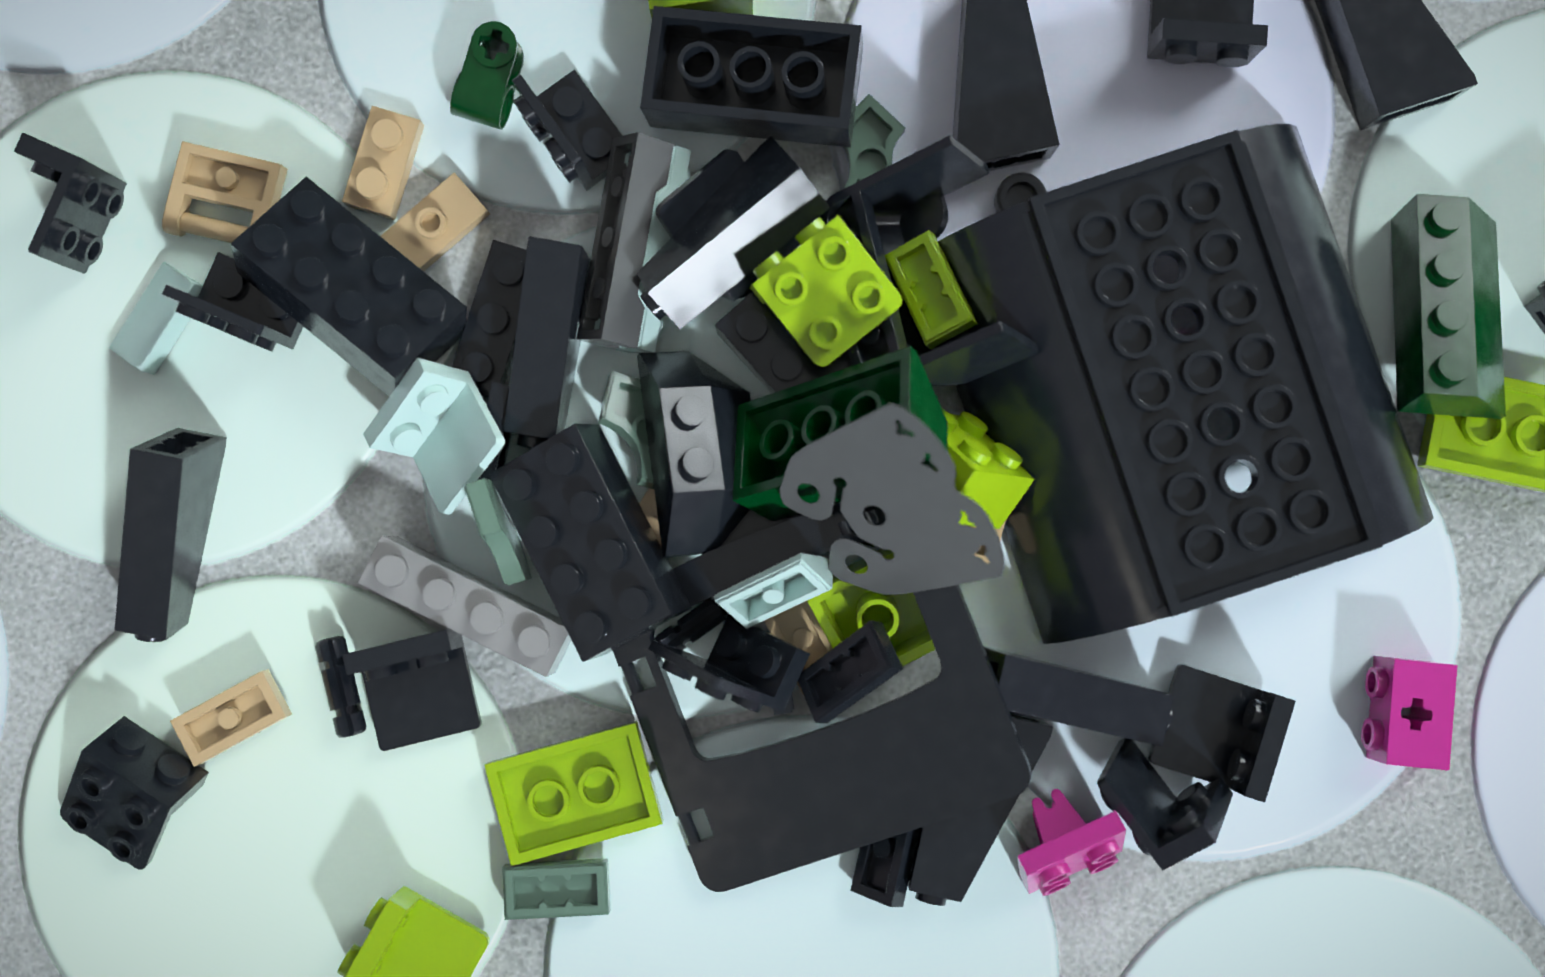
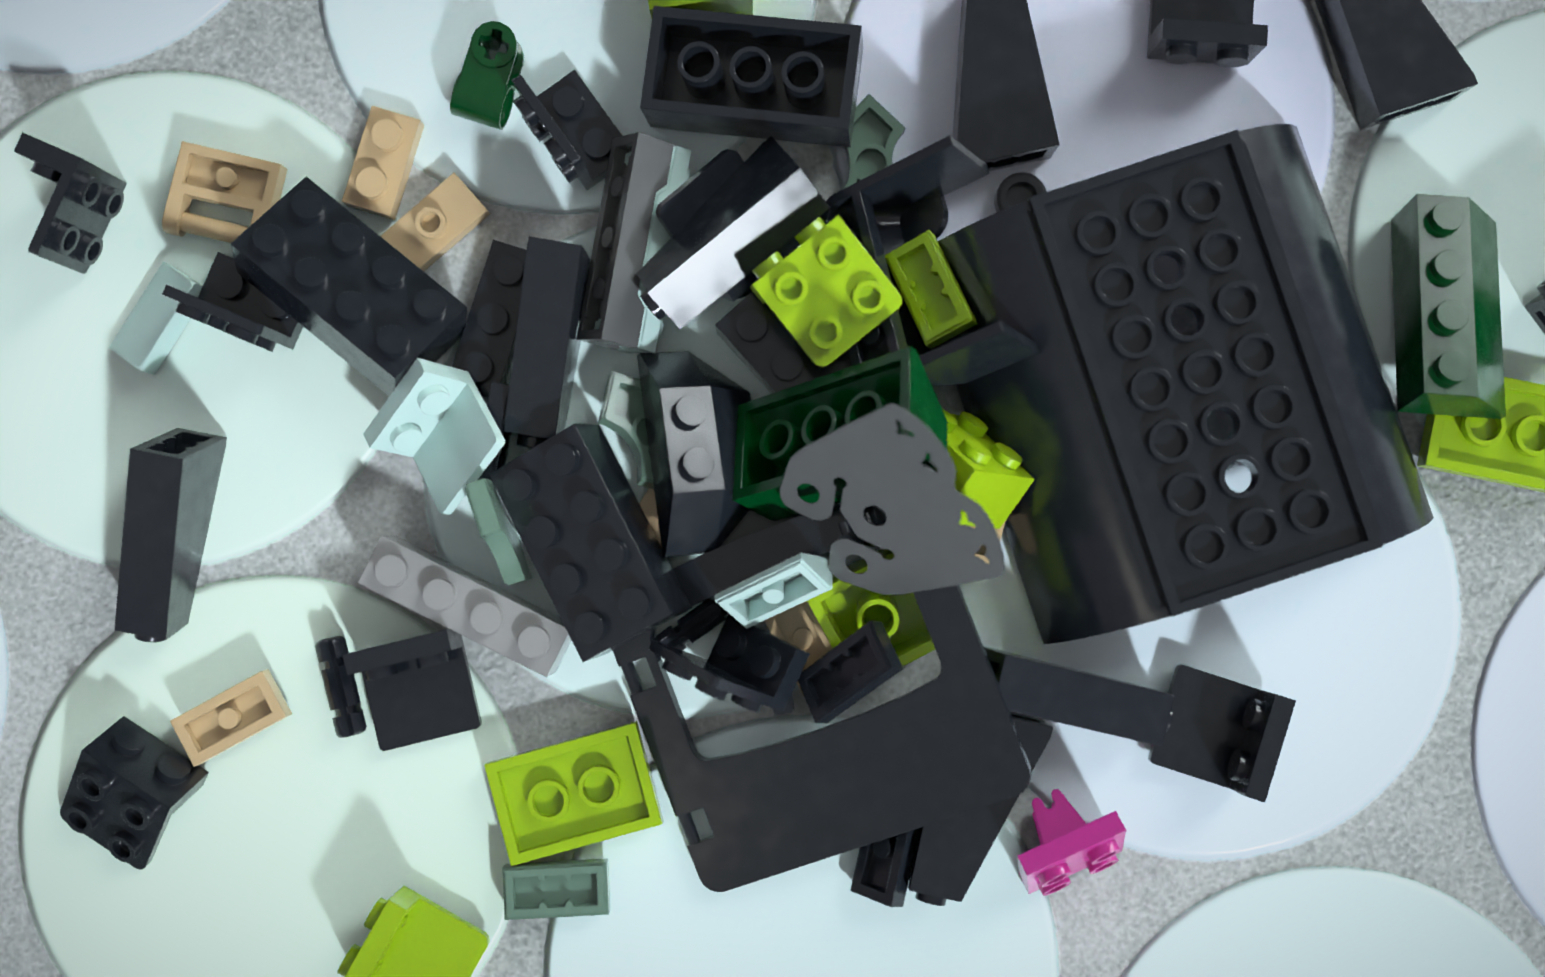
(1160, 822): black bracket -> none
(1425, 734): dark pink brick -> none

